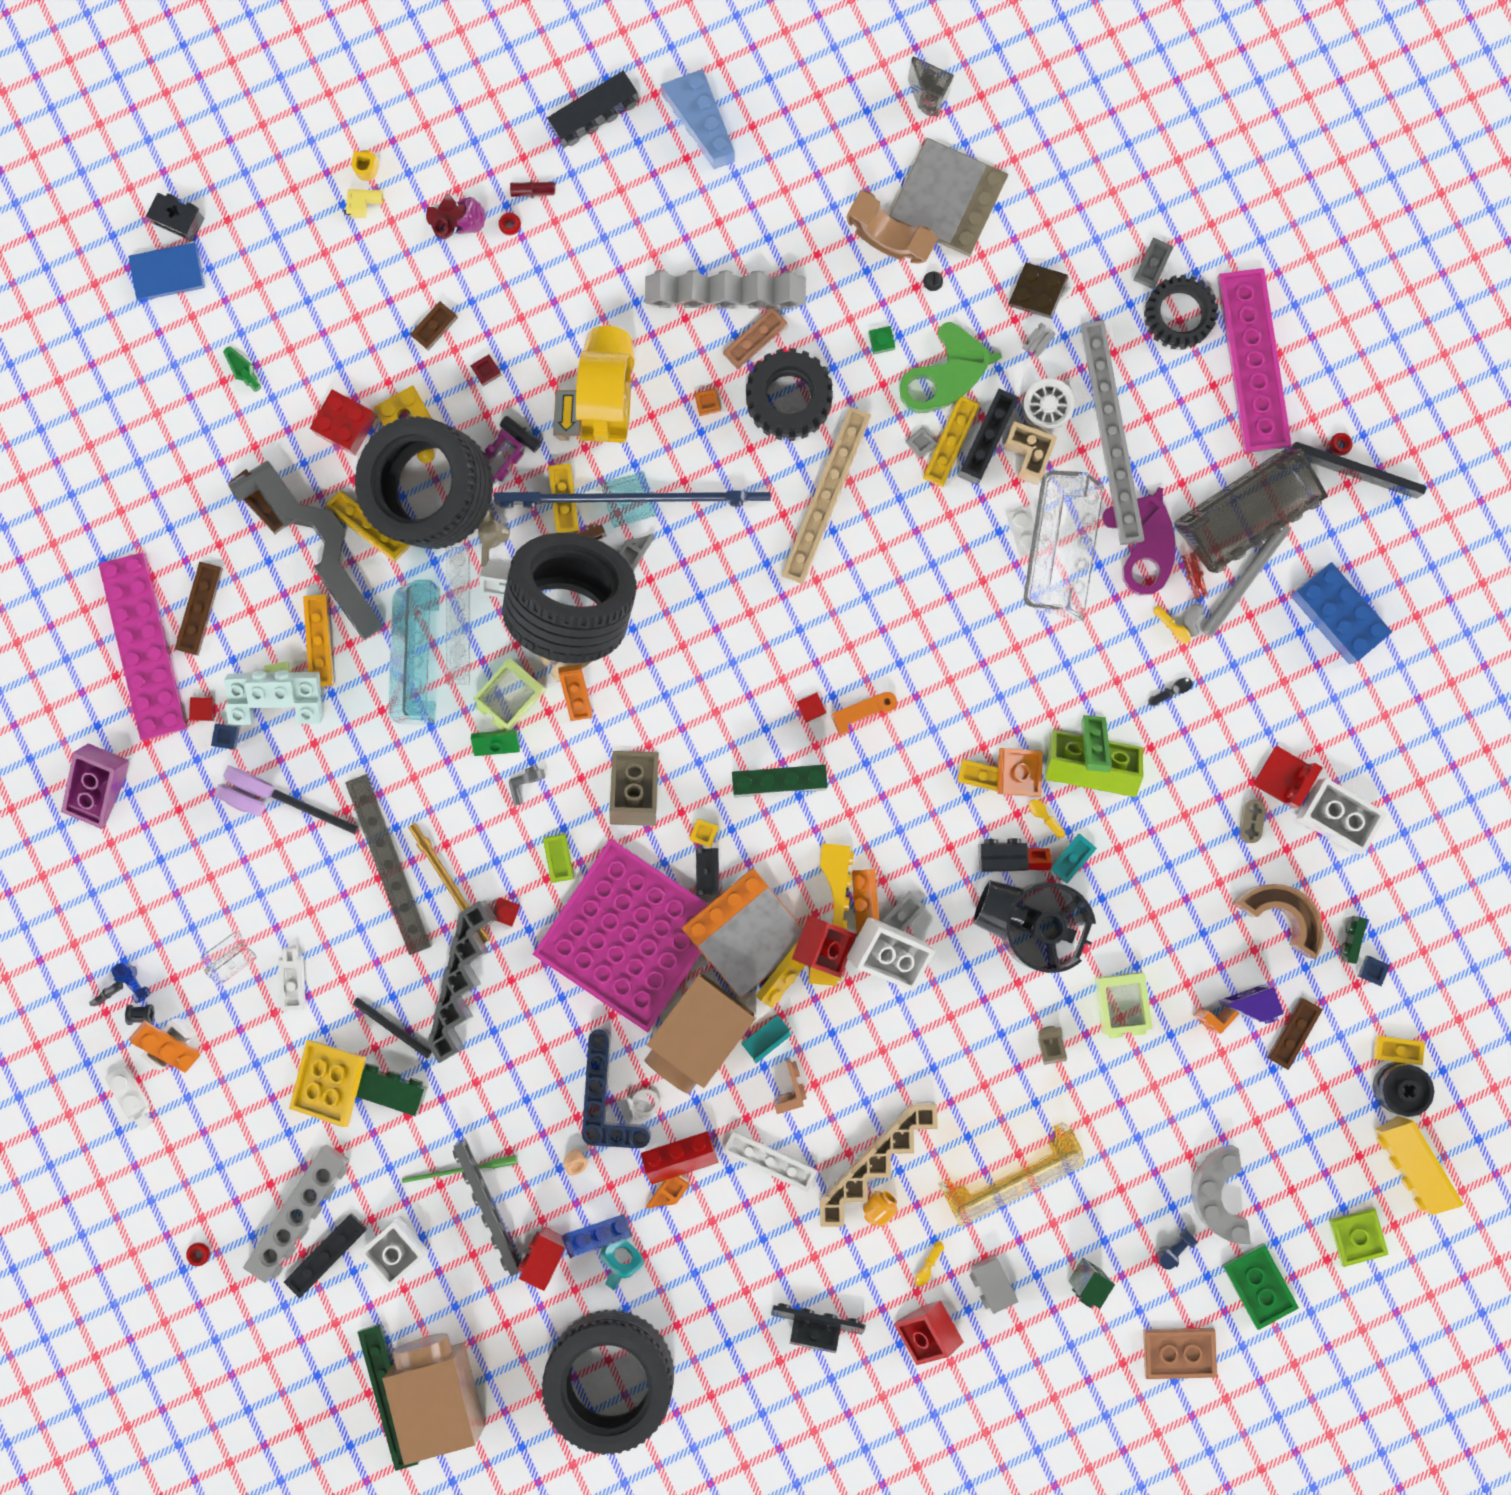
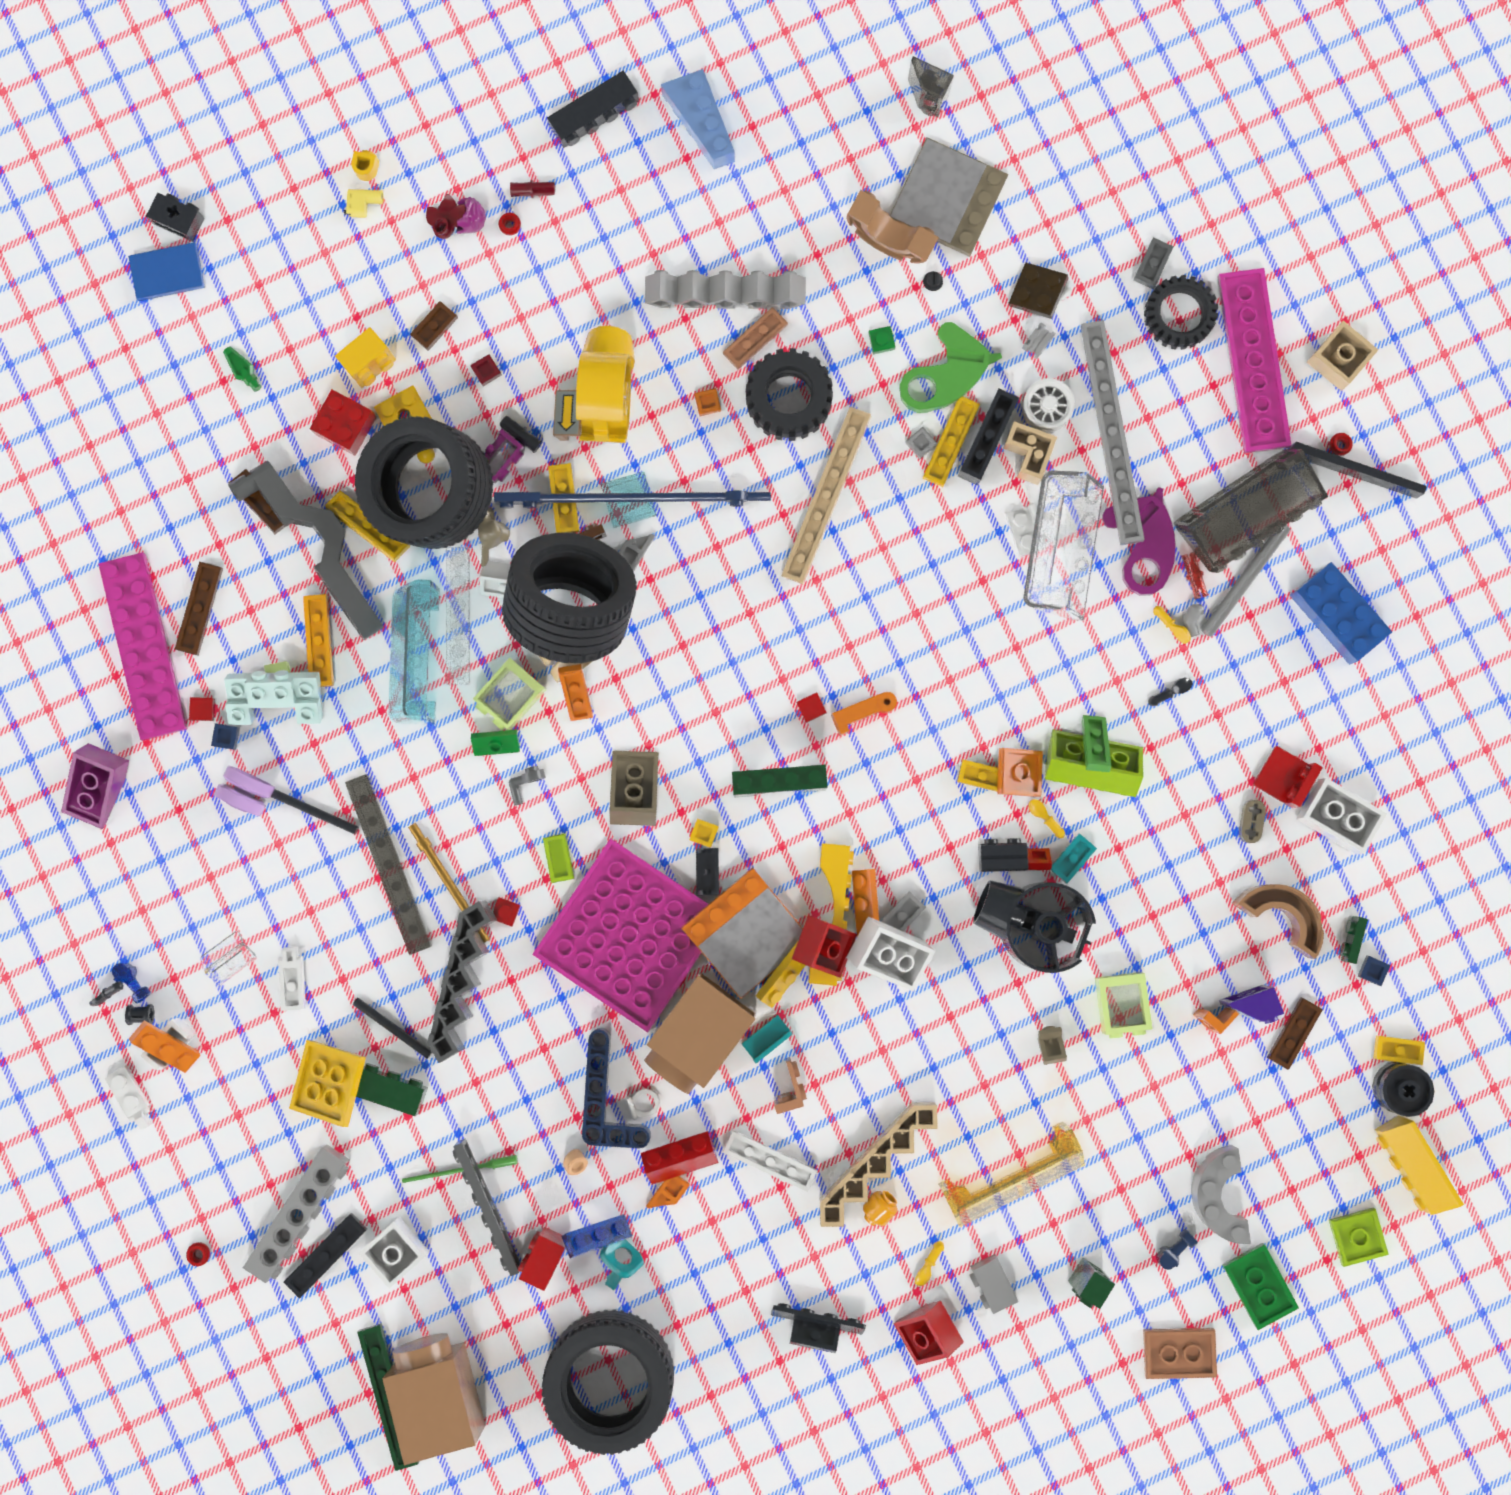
(366, 358): none -> yellow brick
(1342, 356): none -> tan brick

